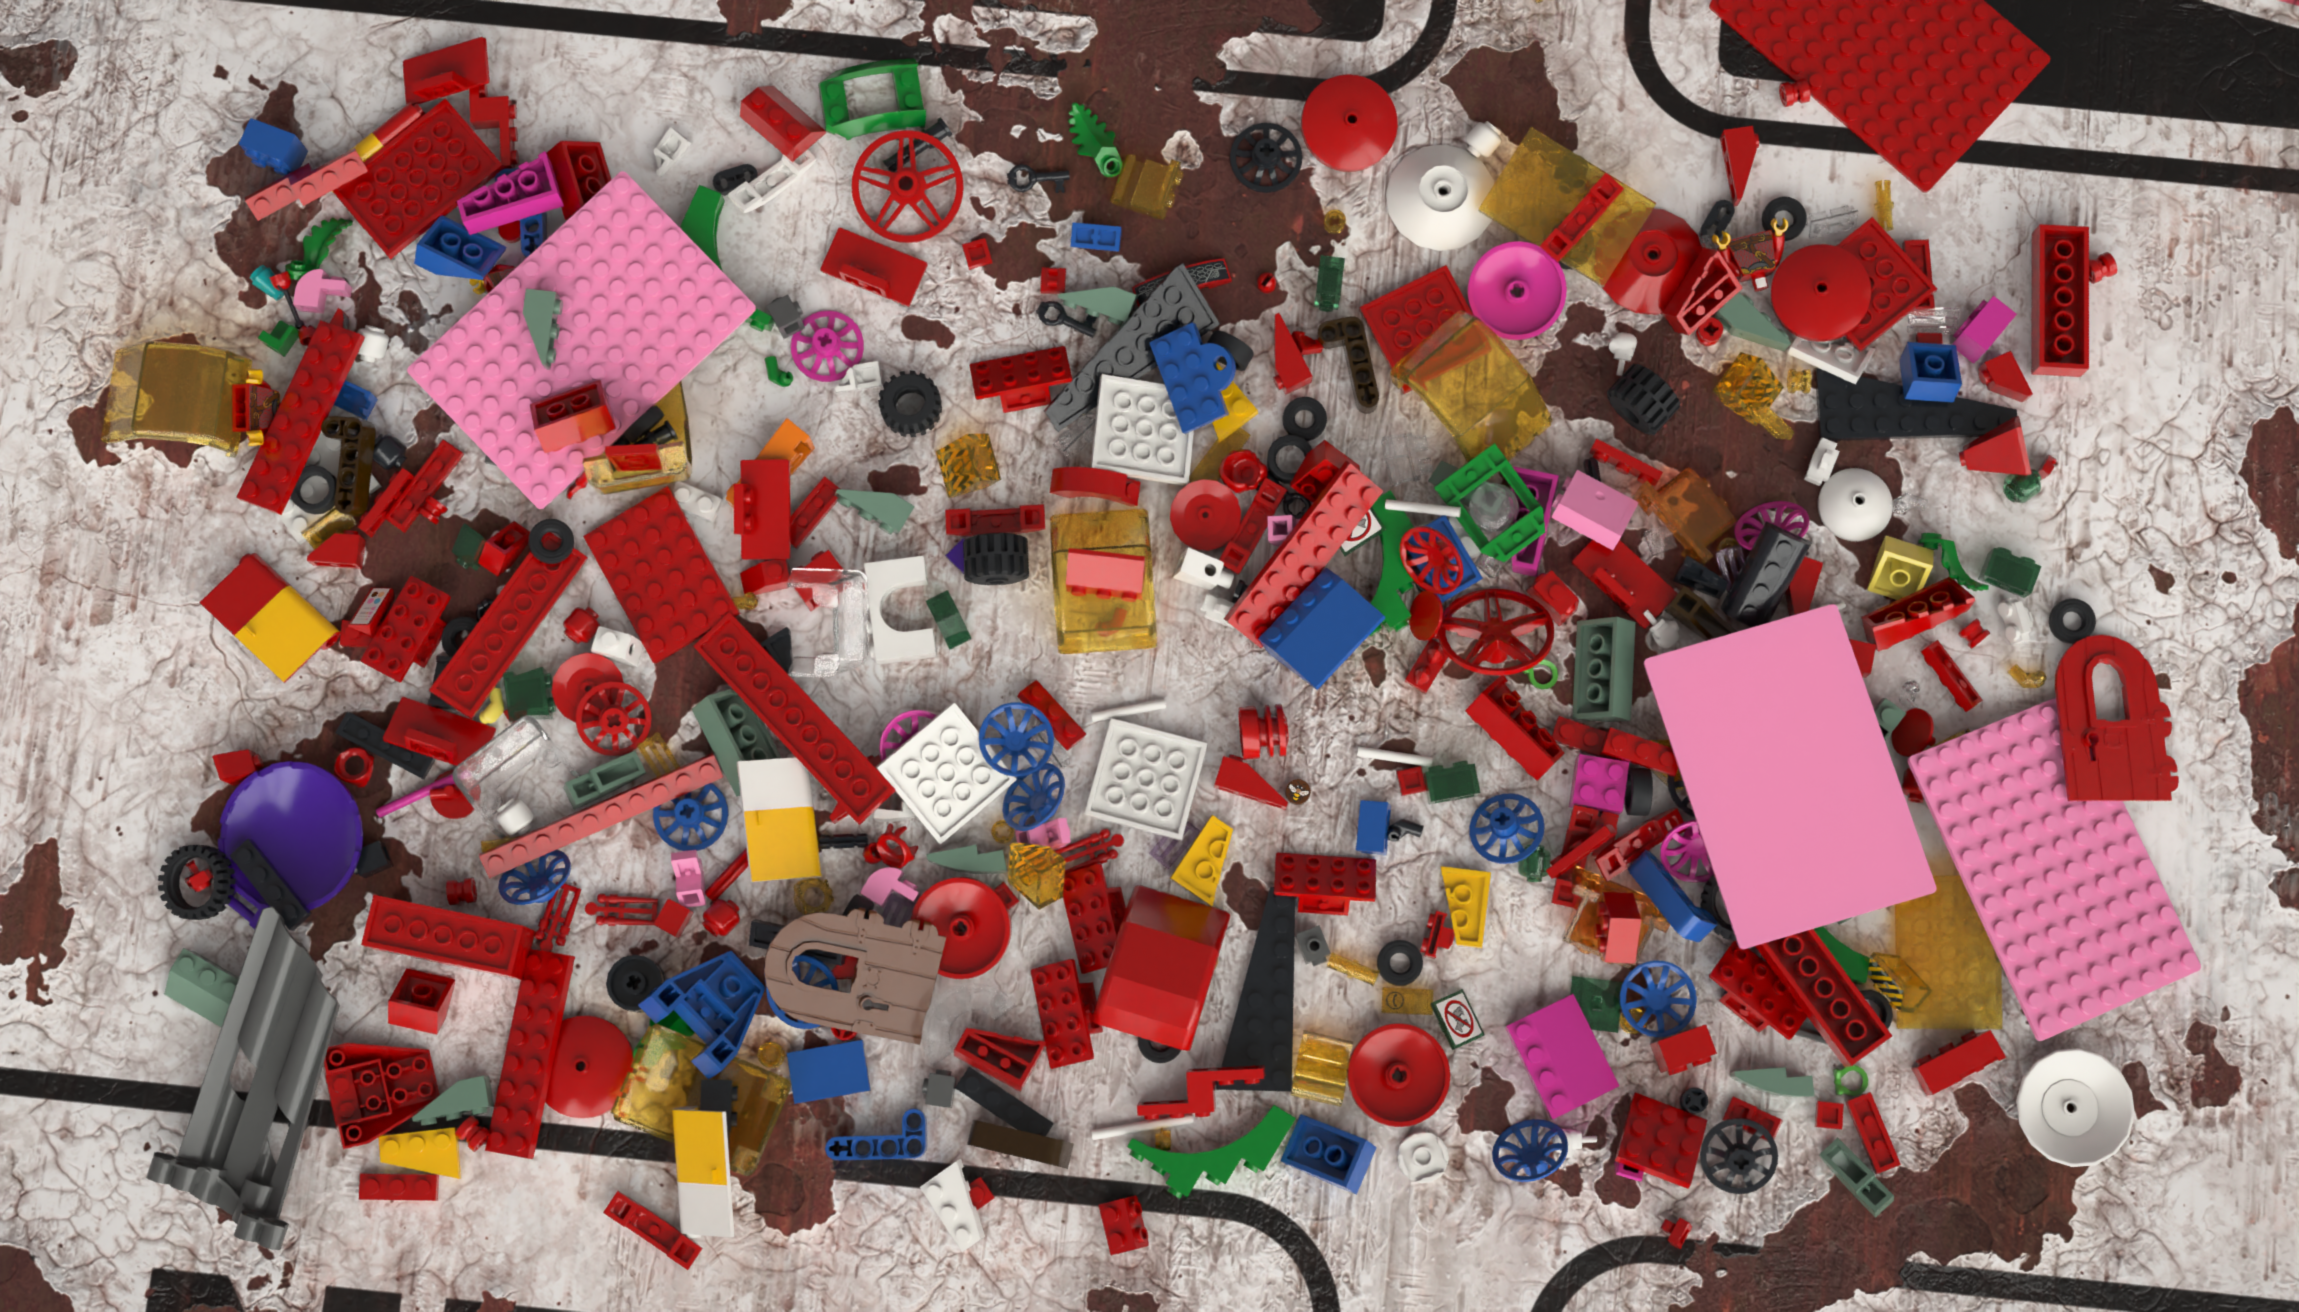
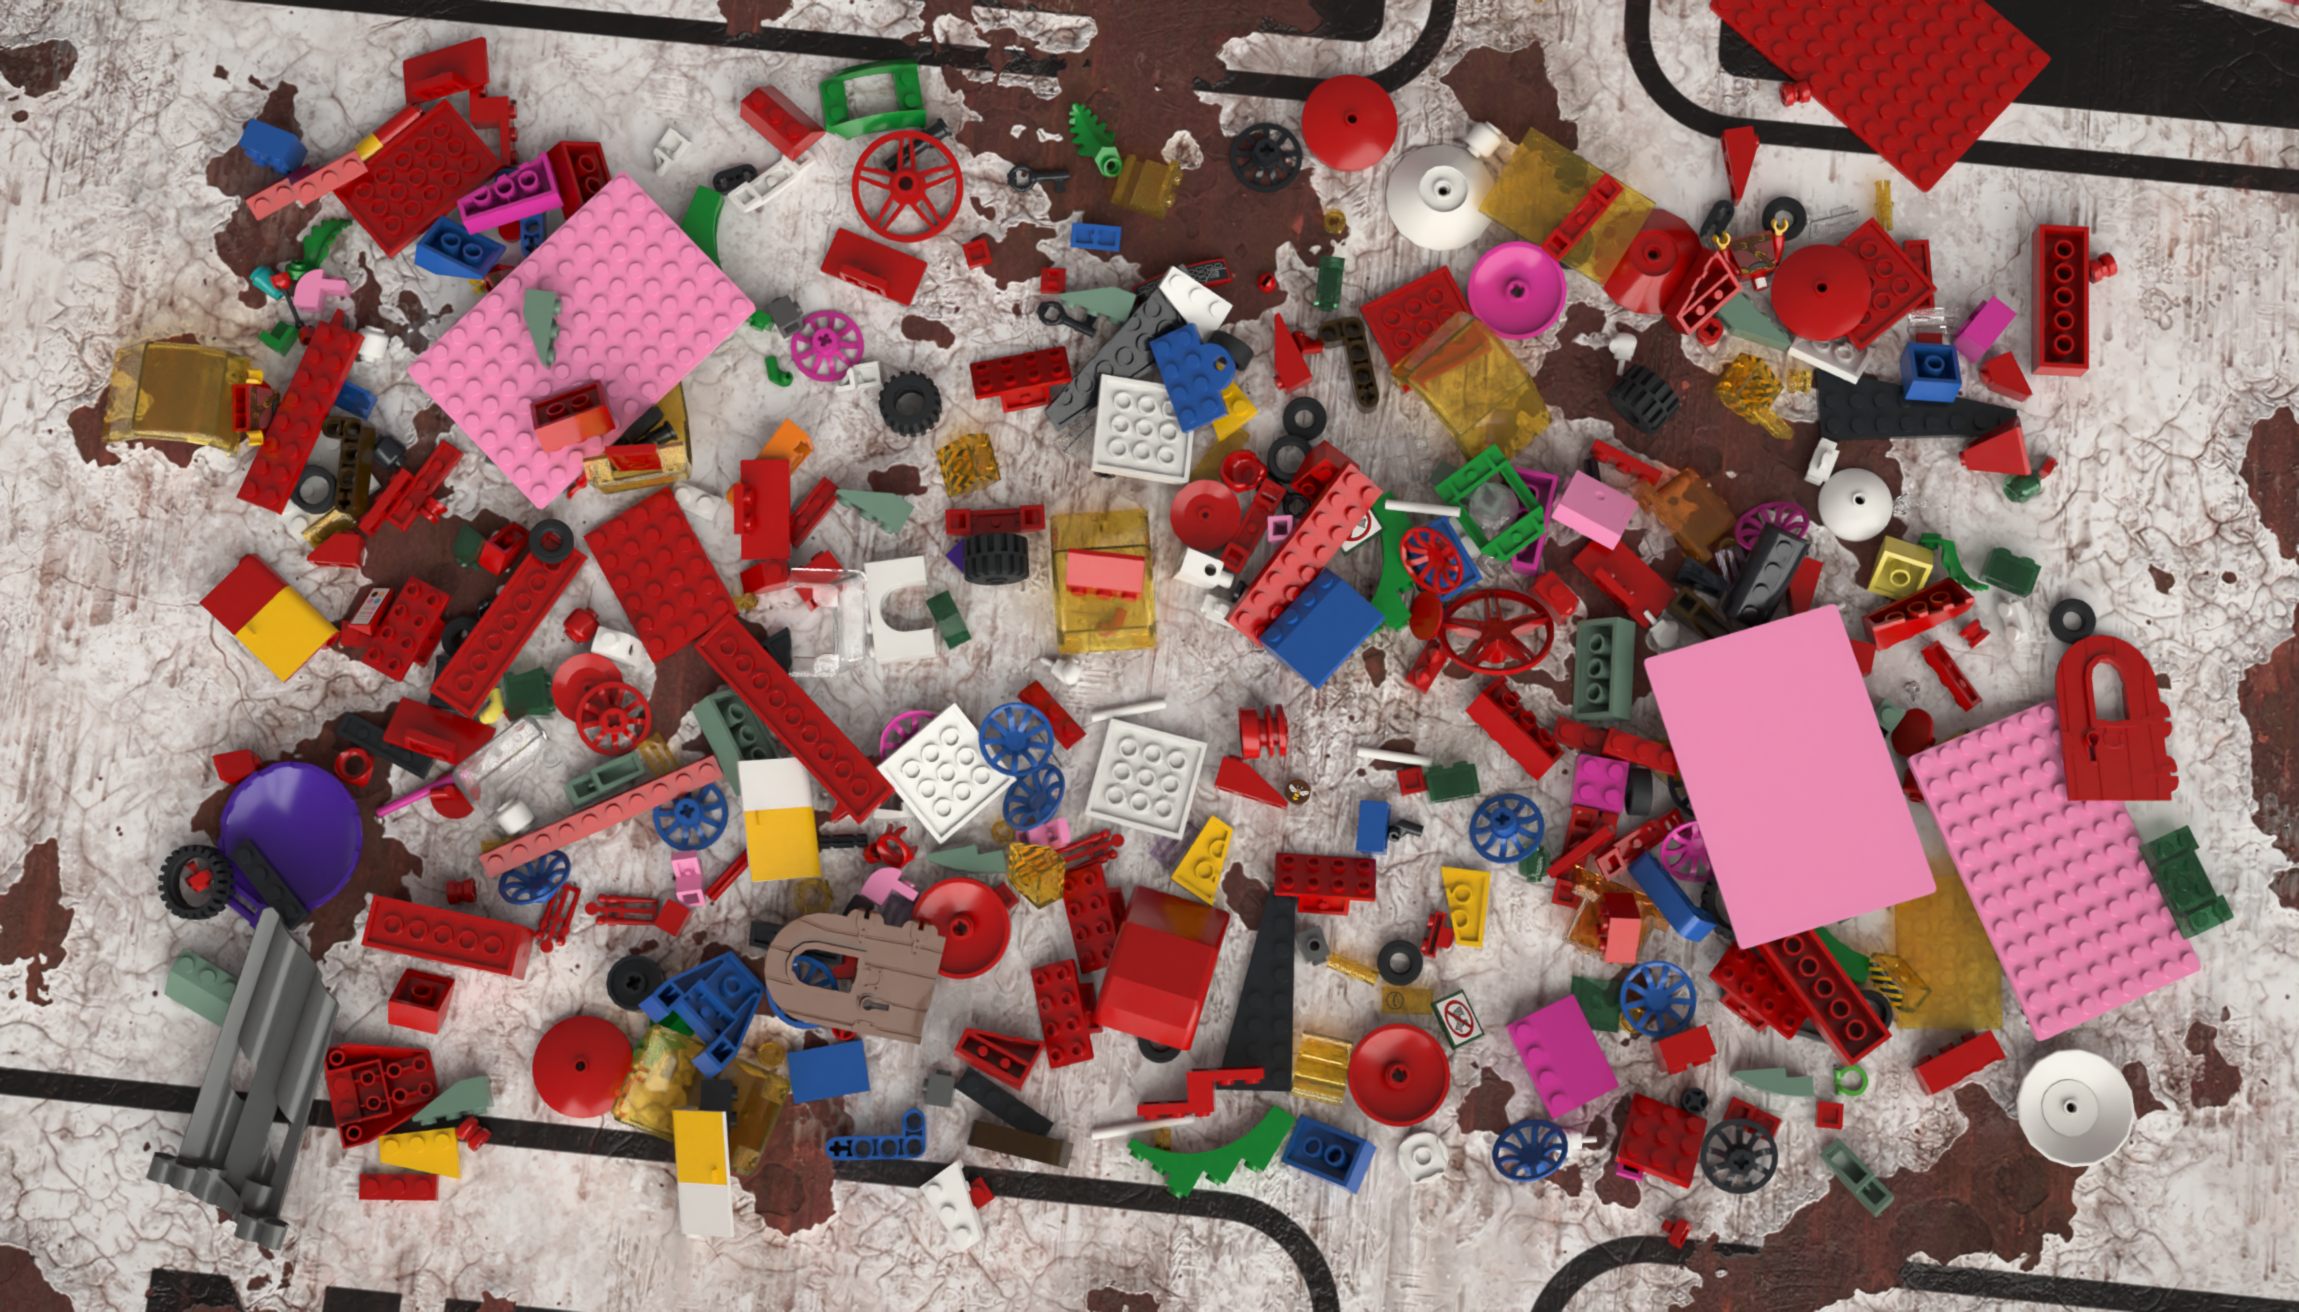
(373, 860): black brick -> none
(530, 1054): red plate -> none
(653, 1229): red slope -> none
(721, 917): red head -> none
(1066, 670): none -> white piece
(1095, 482): red arch -> none
(1124, 1225): red bracket -> none
(1194, 302): none -> white wing
(1530, 673): bright green piece -> none
(1872, 1133): red plate -> none
(2027, 680): clear yellow arm -> none
(2184, 883): none -> clear green piece

